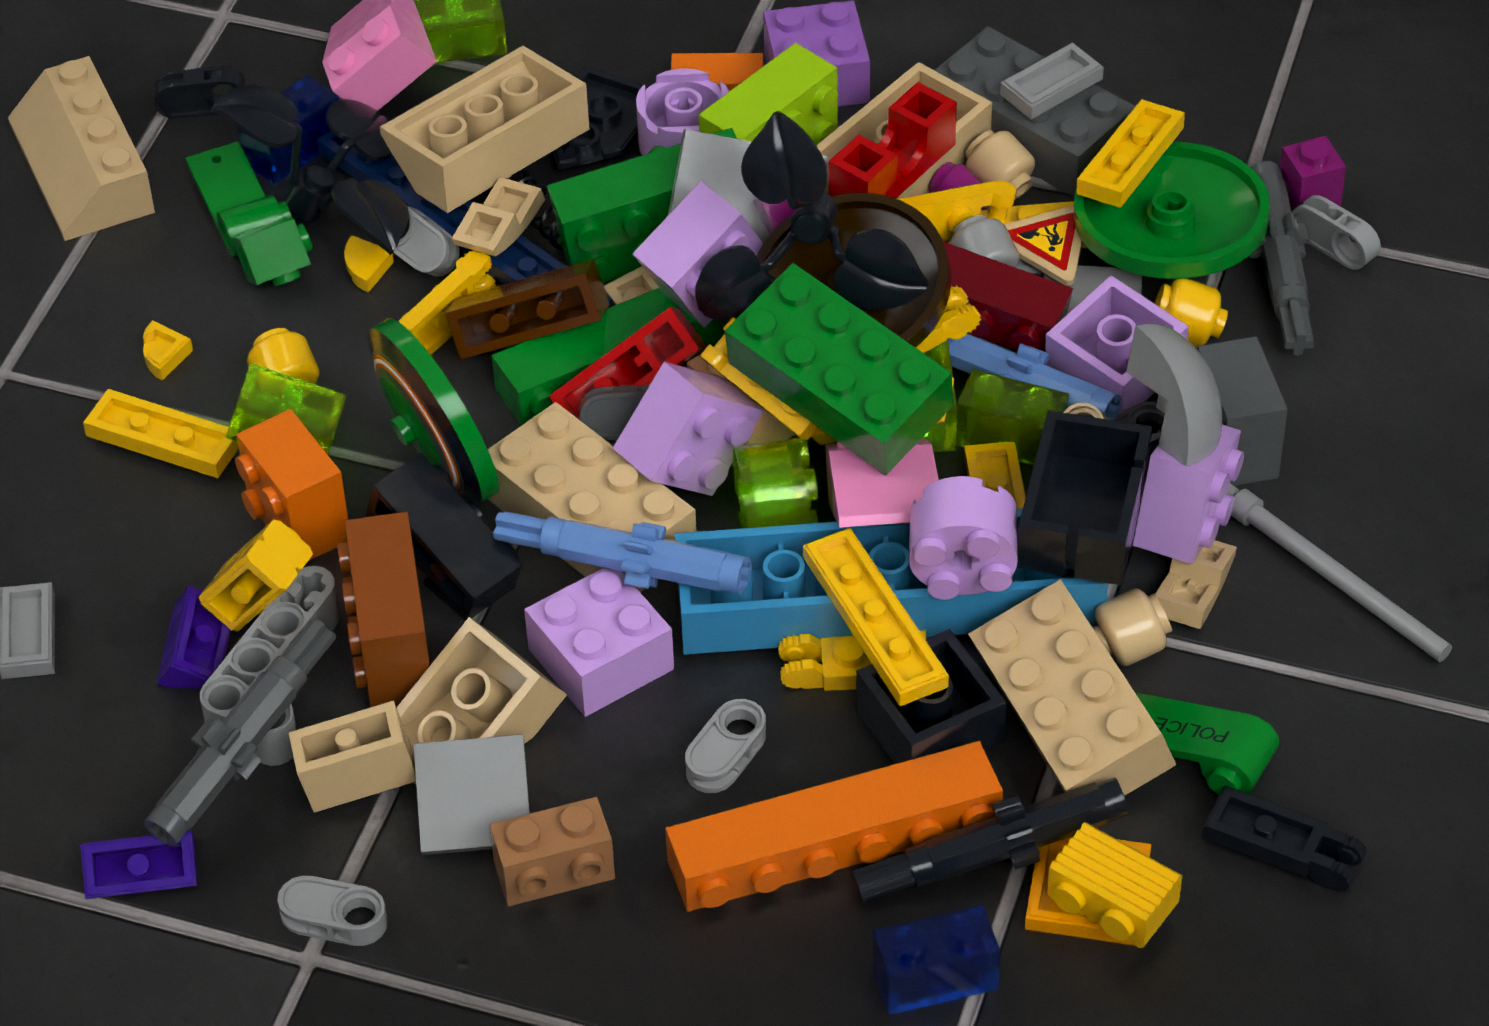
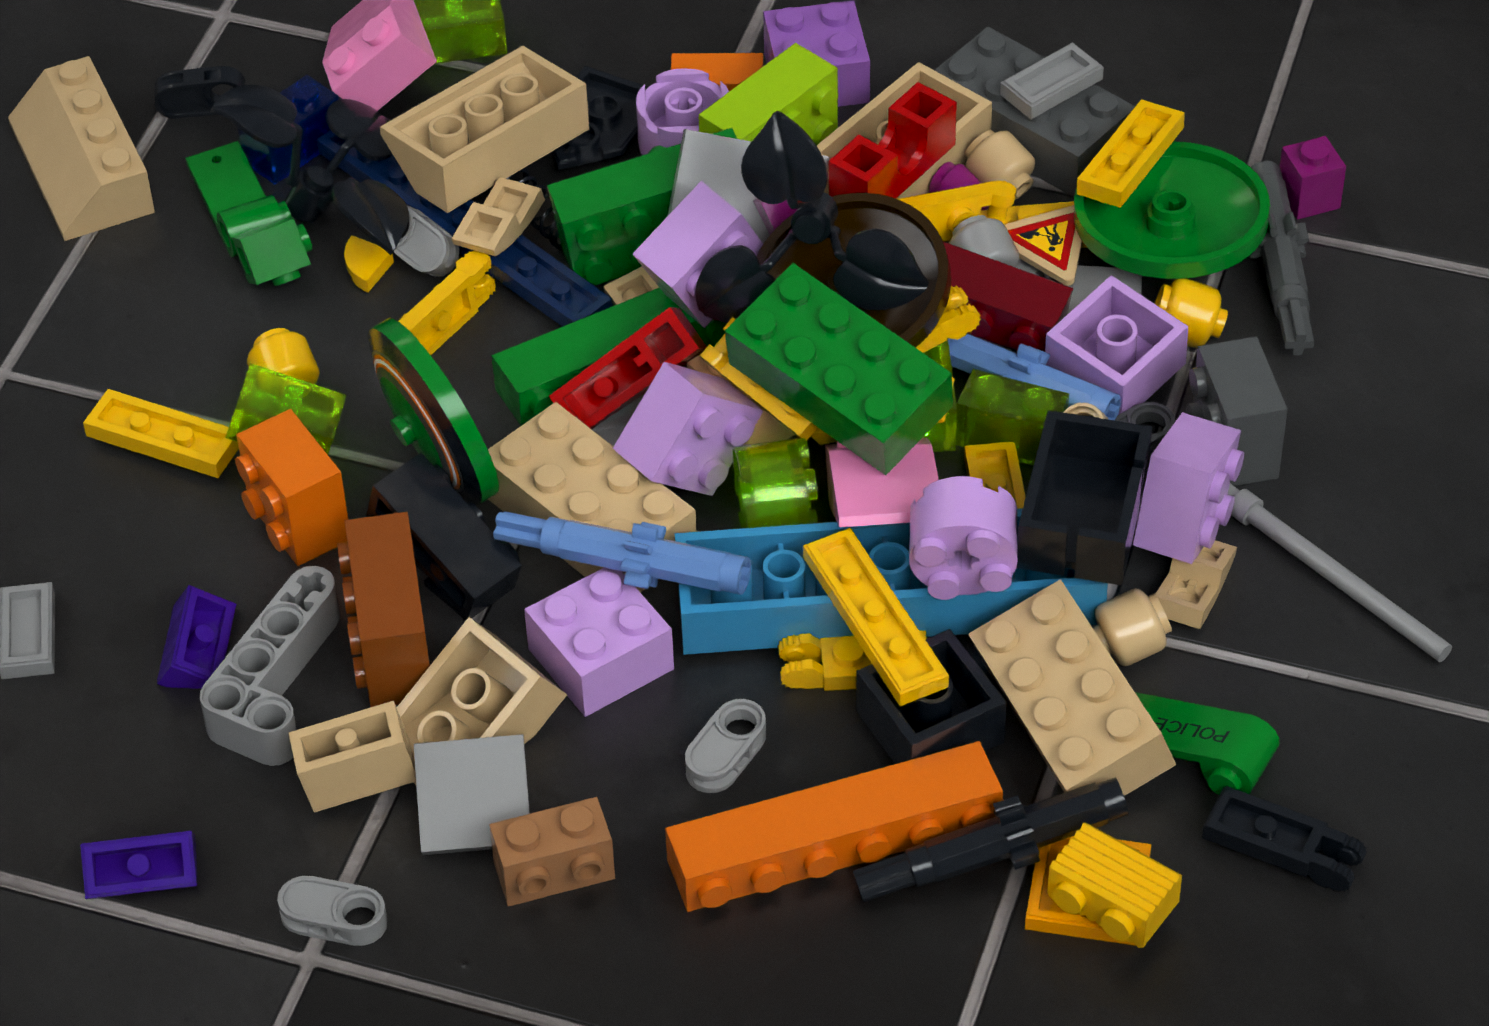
(164, 349): yellow tile -> none
(230, 744): dark grey piece -> none
(256, 575): yellow brick -> none
(527, 309): reddish brown brick -> none
(610, 408): dark grey piece -> none
(936, 959): clear blue brick -> none
(1185, 390): light grey brick -> none
(1330, 230): light grey piece -> none

